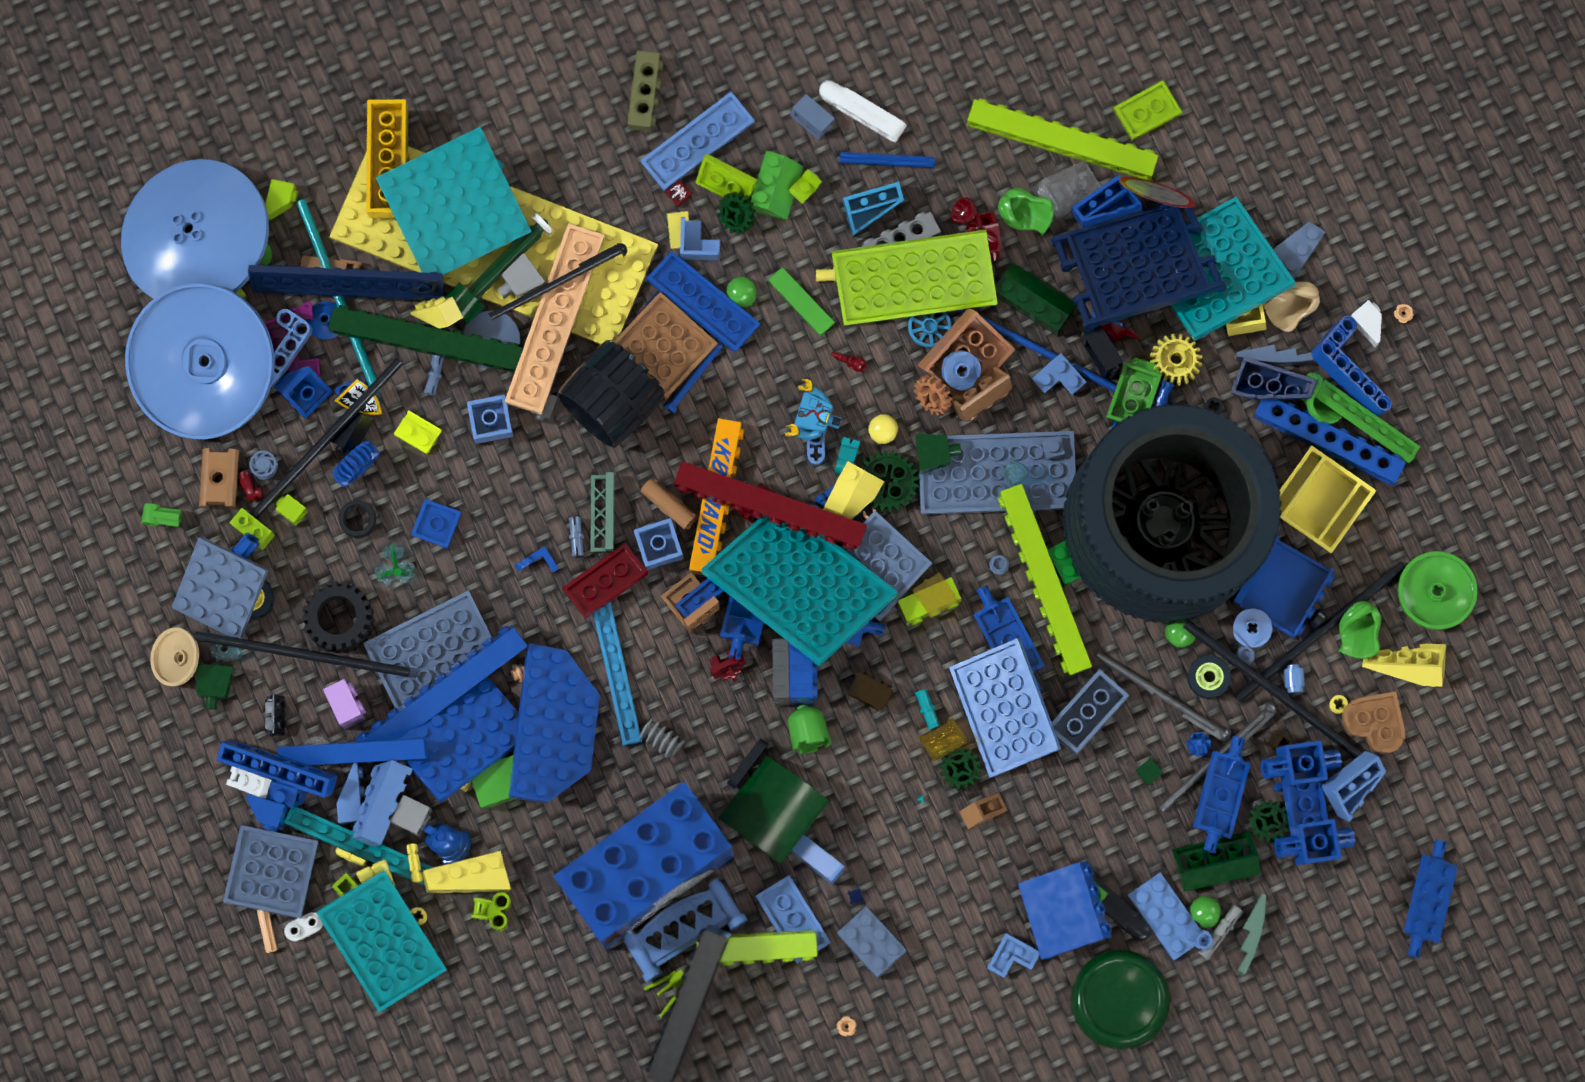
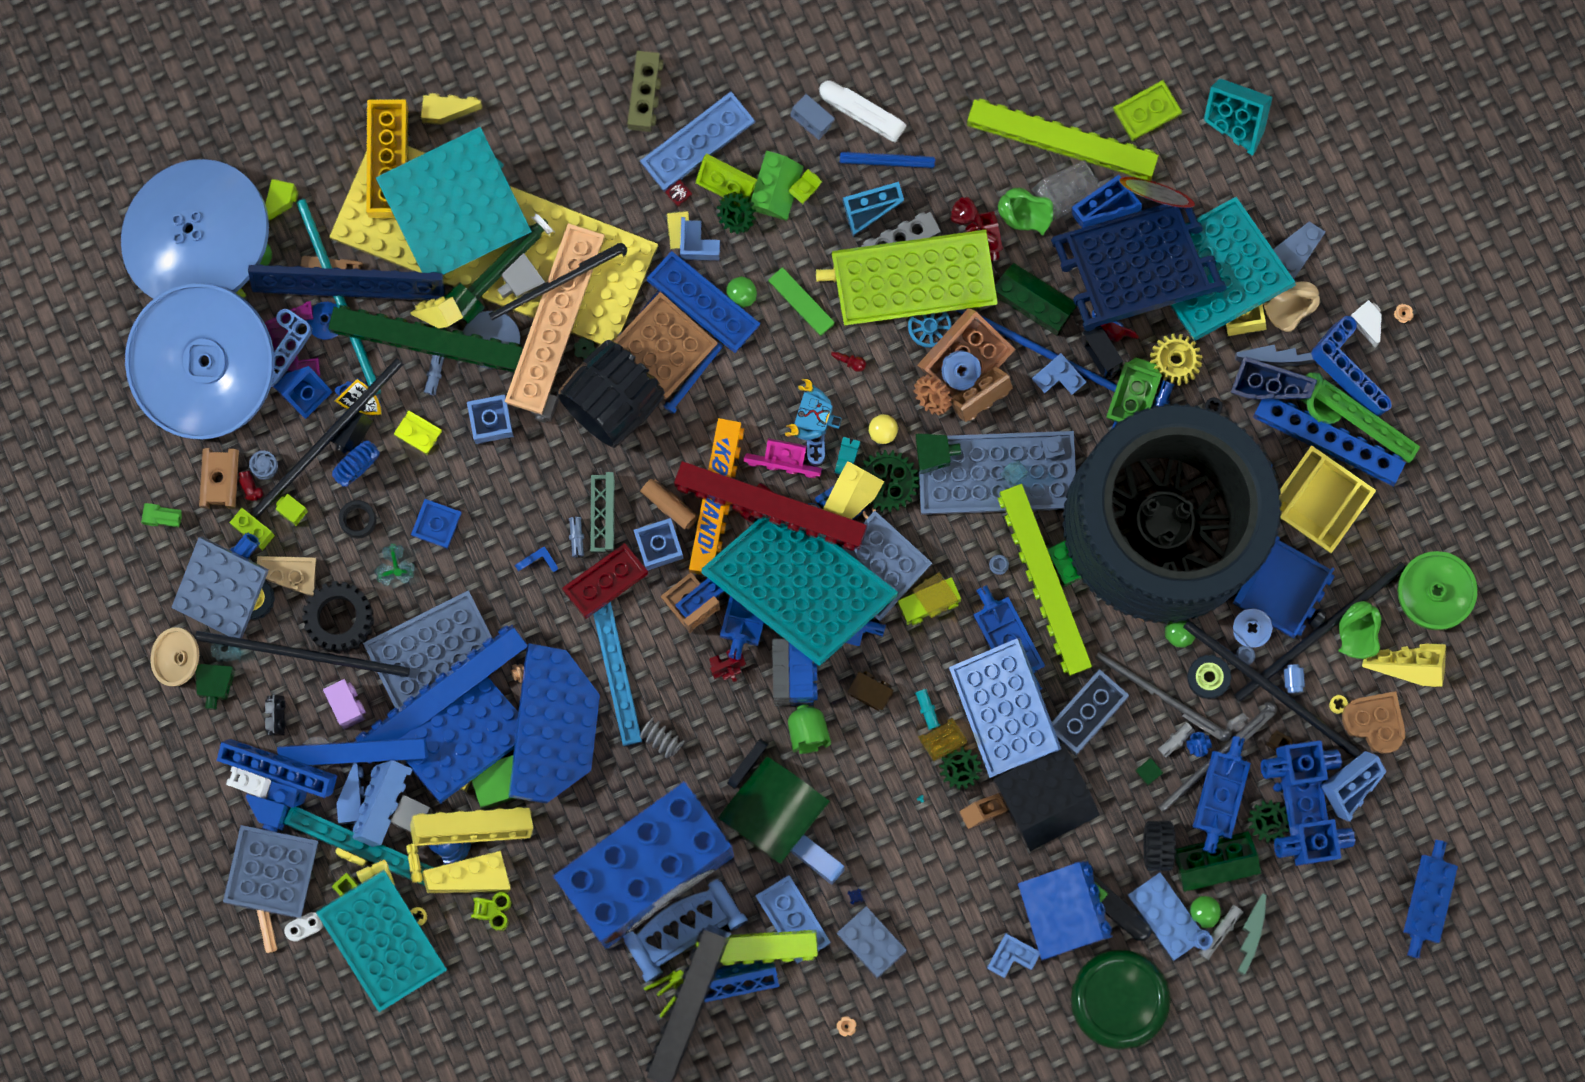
(291, 572): none -> tan wing
(445, 109): none -> light yellow slope
(471, 826): none -> light yellow brick
(584, 343): none -> dark green plant
(737, 974): none -> blue fence
(784, 456): none -> dark pink bracket
(1046, 798): none -> black slope
(1159, 845): none -> black tyre
(1176, 740): none -> light grey pin
(1237, 723): none -> clear plate
(1238, 113): none -> teal wedge

